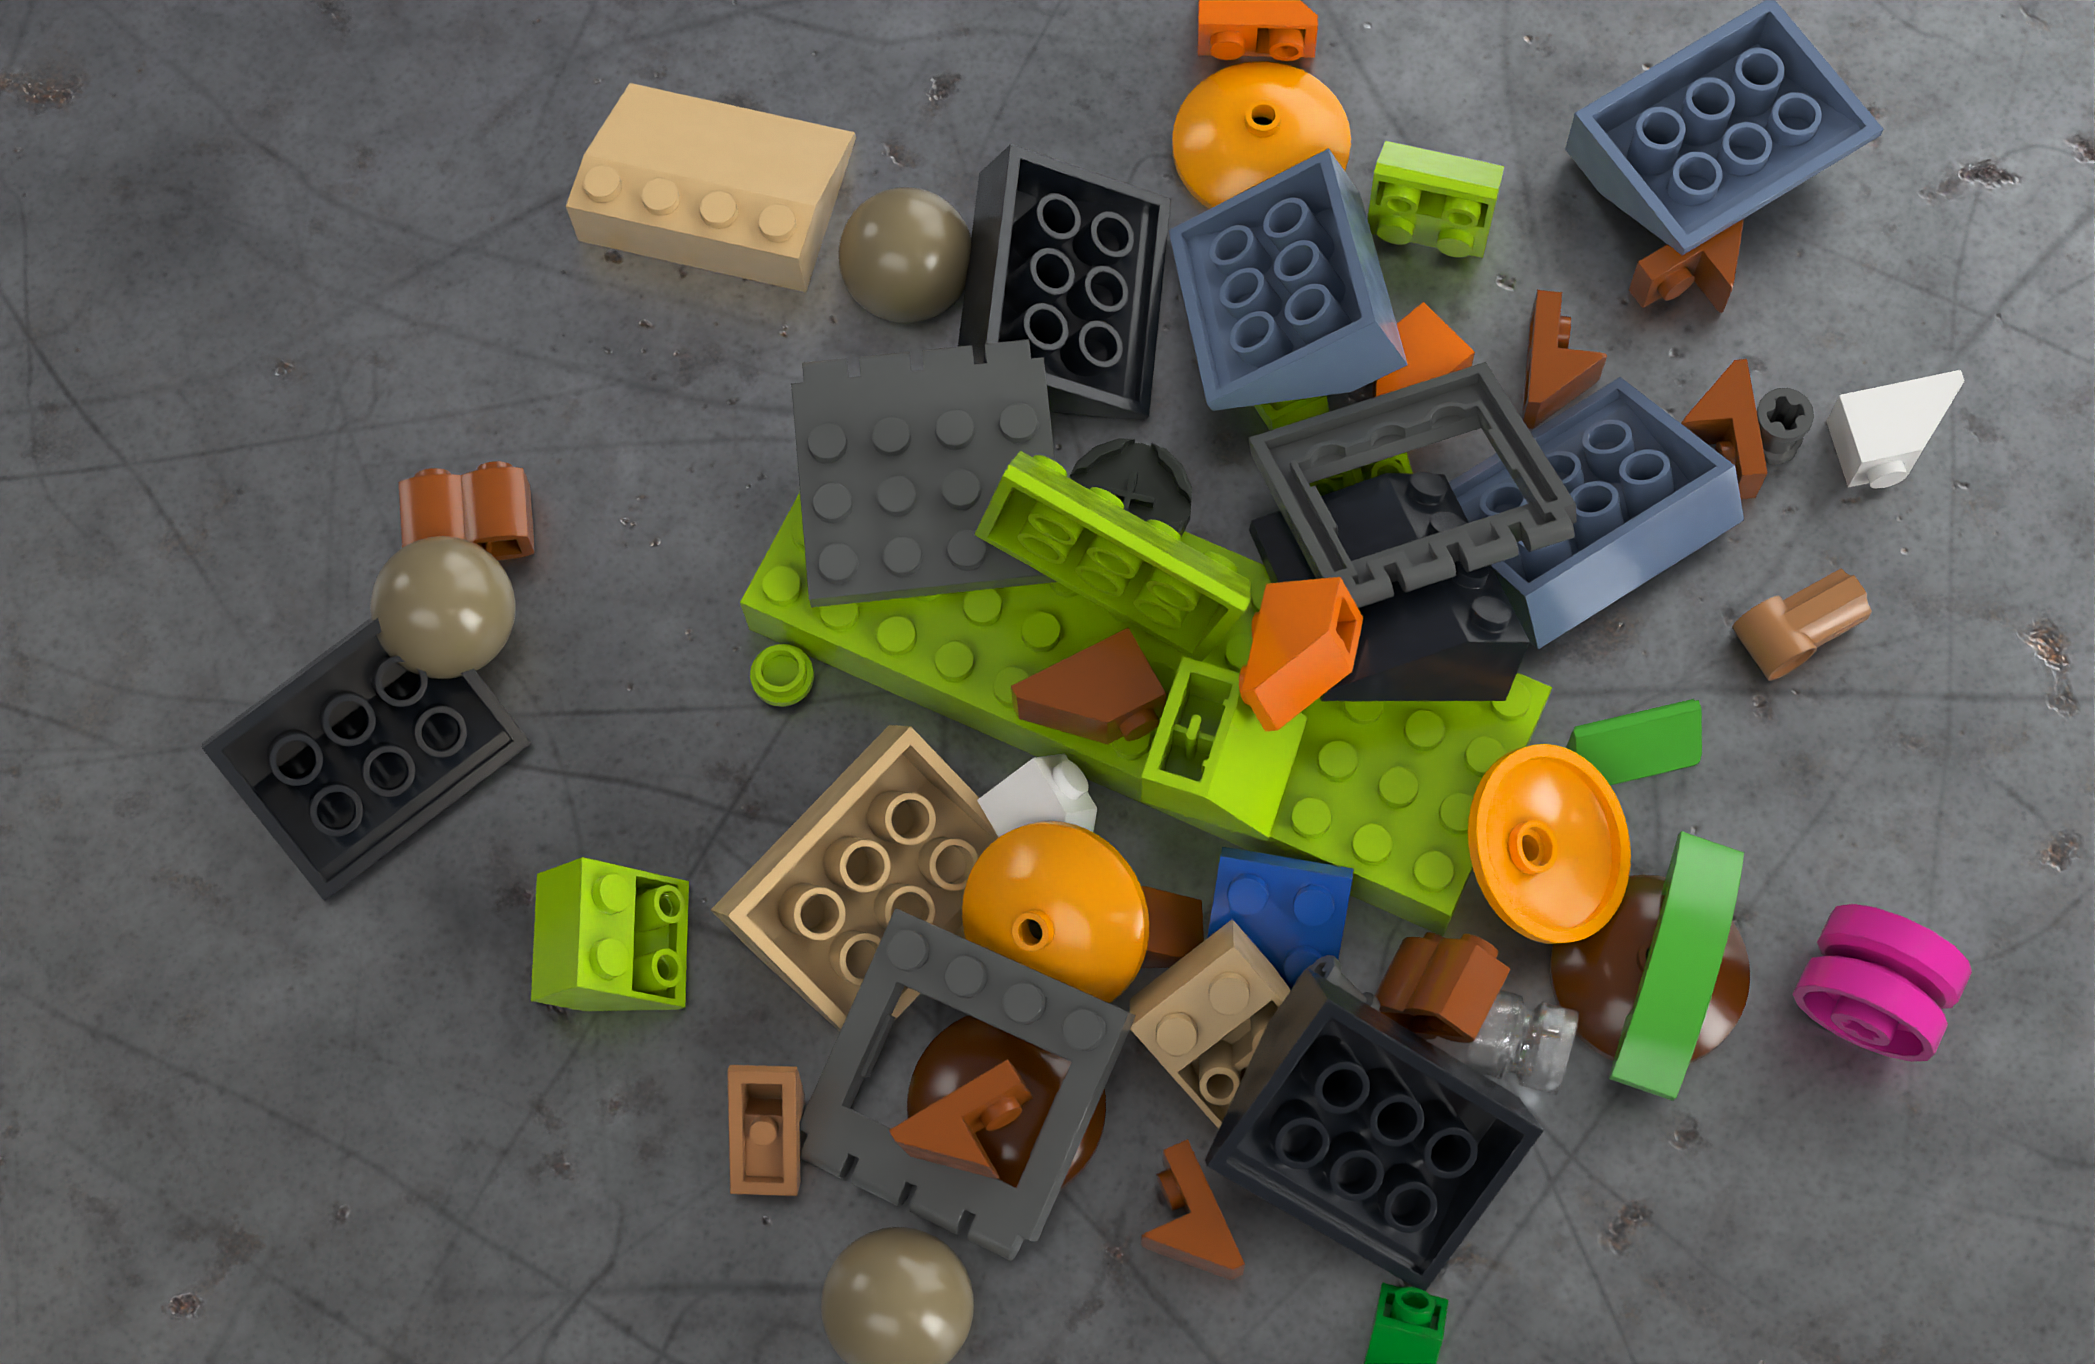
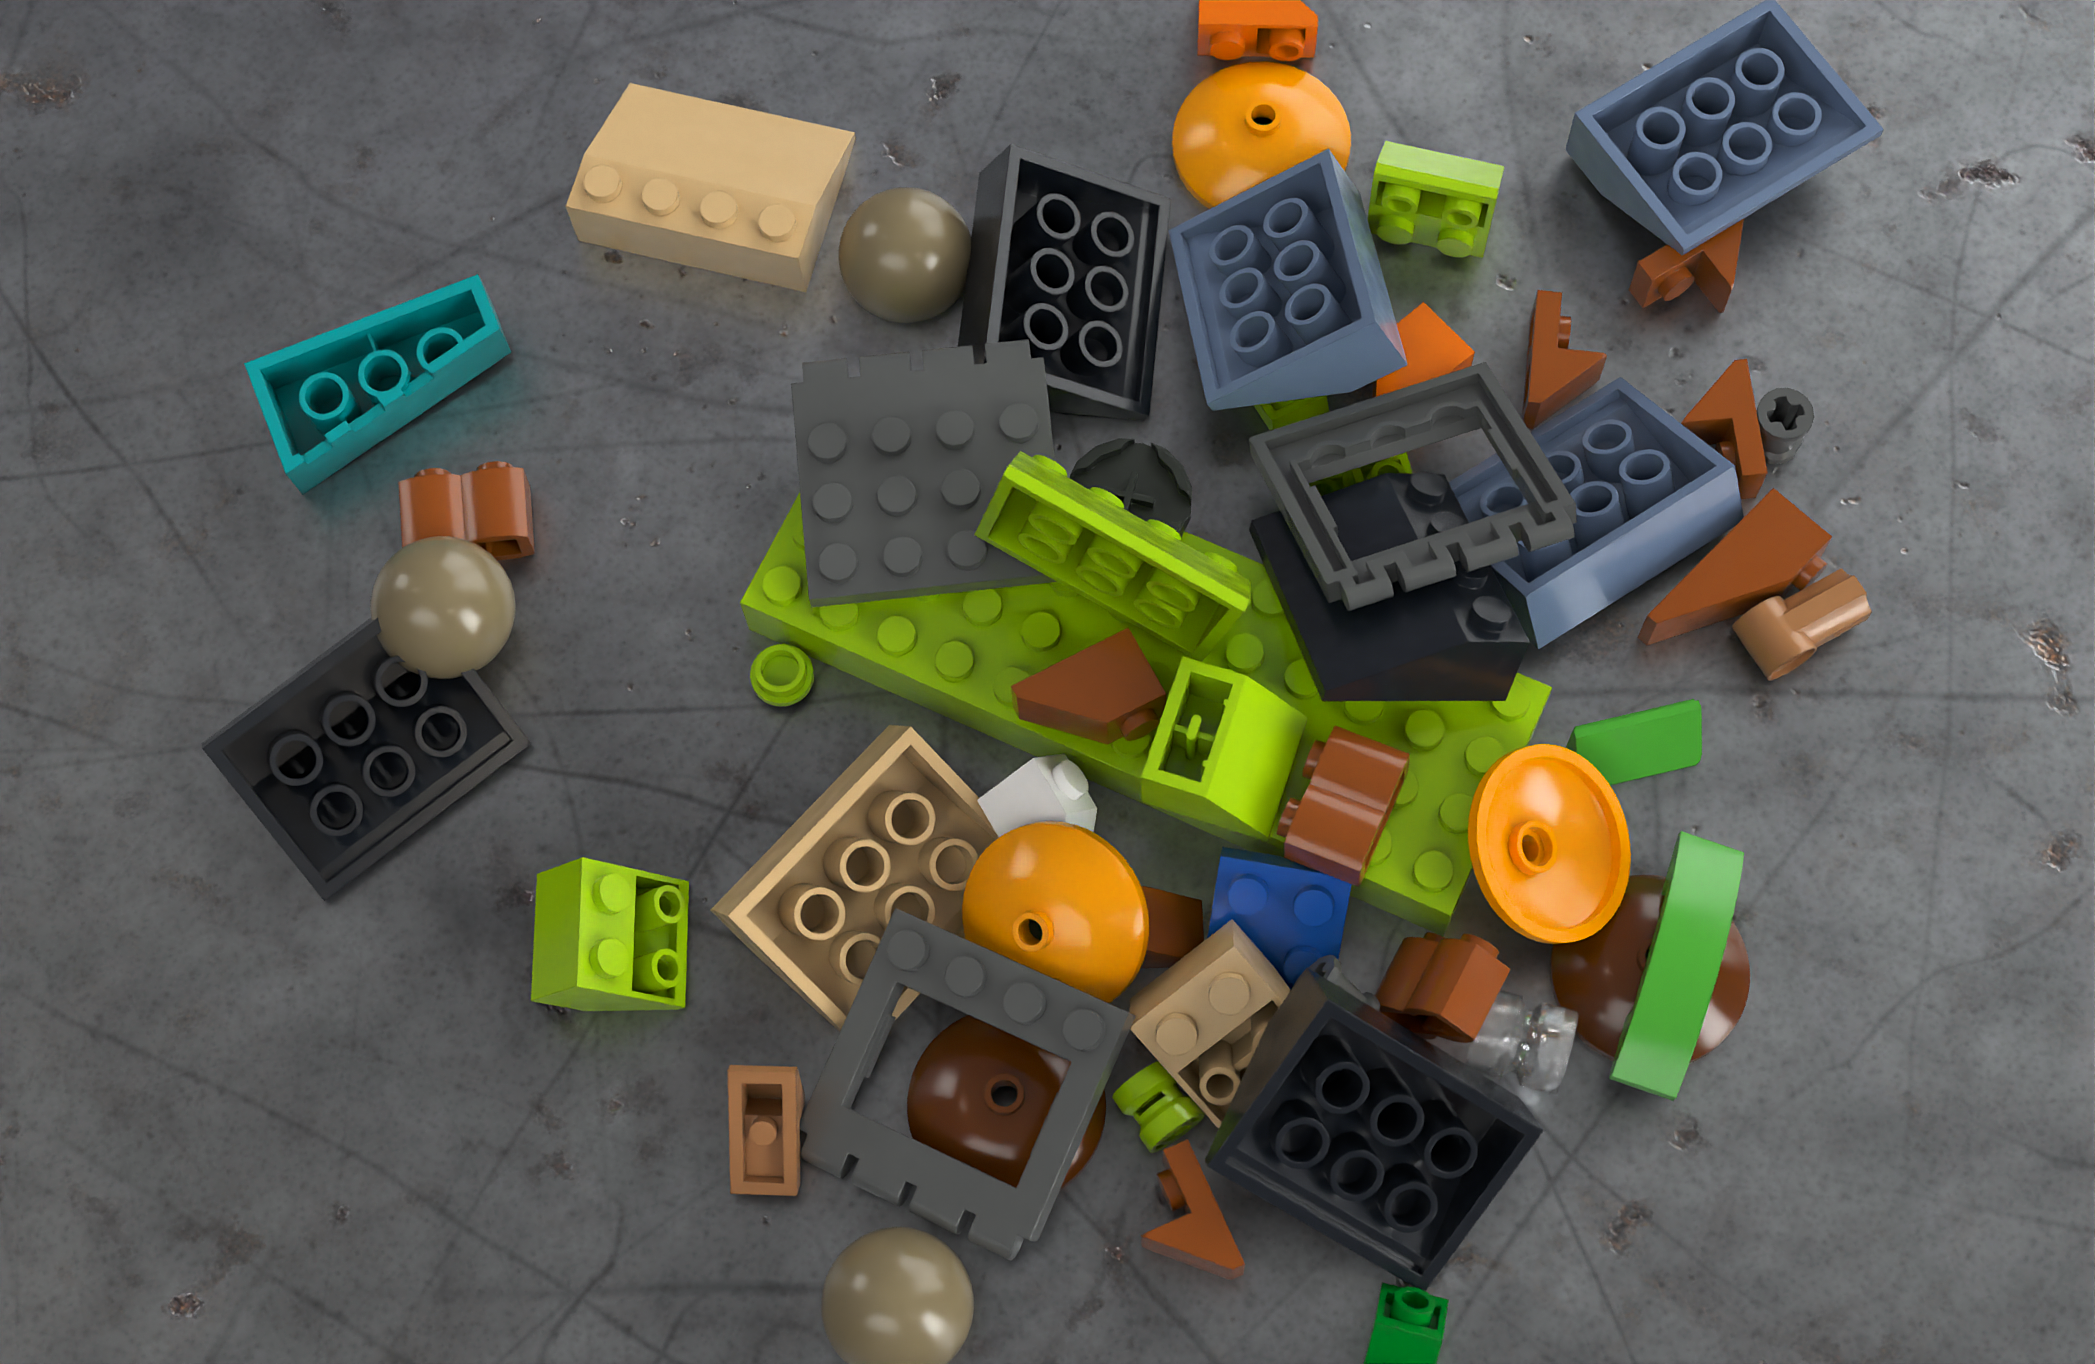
(373, 376): none -> teal wedge
(948, 1127): dark orange slope -> none
(1157, 1106): none -> lime wheel
(1299, 647): orange slope -> none
(1344, 805): none -> dark orange brick
(1755, 561): none -> dark orange slope
(1882, 982): dark pink wheel -> none
(1888, 426): white slope -> none

